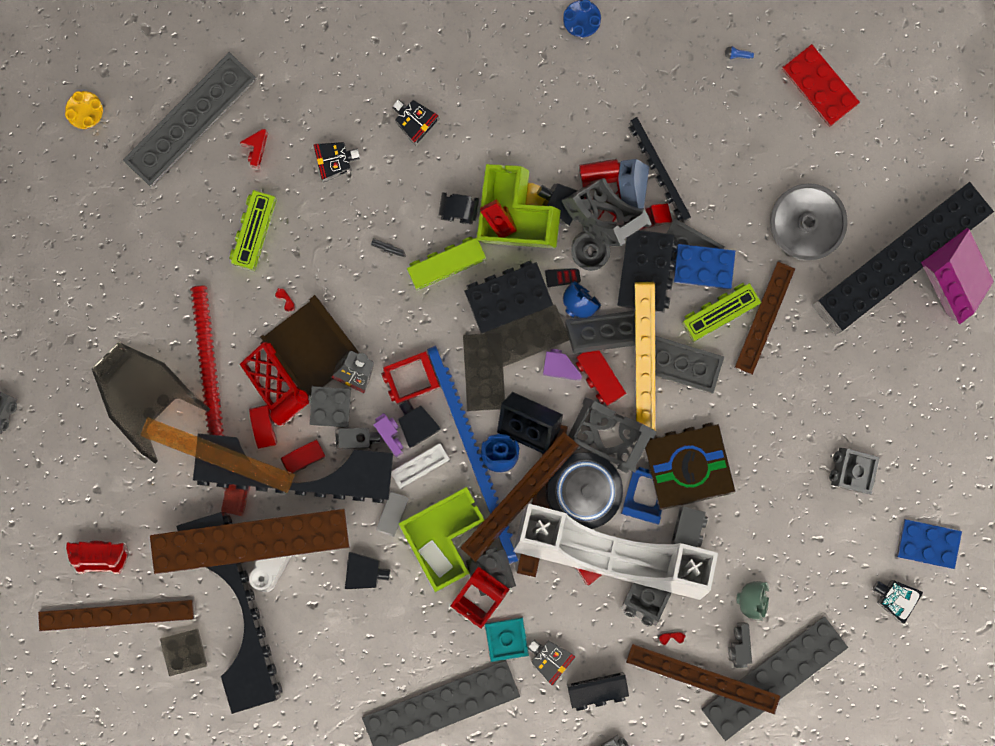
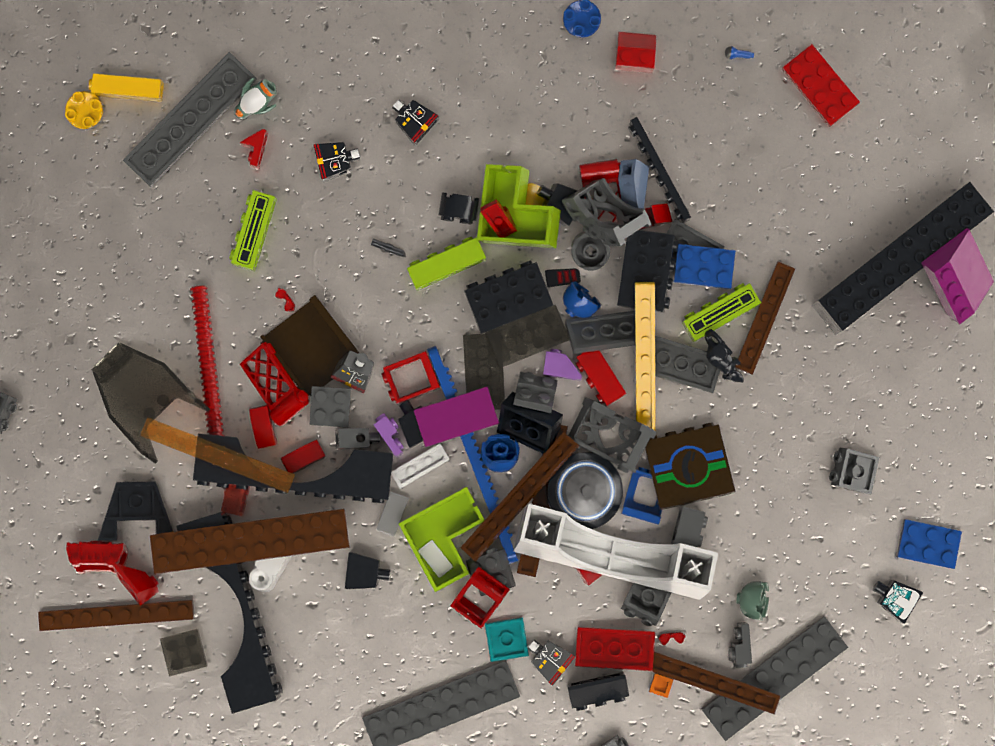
(126, 87): none -> yellow brick
(134, 503): none -> black wing
(137, 583): none -> red slope
(255, 99): none -> animal
(456, 416): none -> magenta tile
(535, 392): none -> dark grey plate
(615, 649): none -> red plate
(635, 52): none -> red slope
(661, 685): none -> orange plate
(720, 357): none -> black animal
(808, 222): flat silver dish -> none

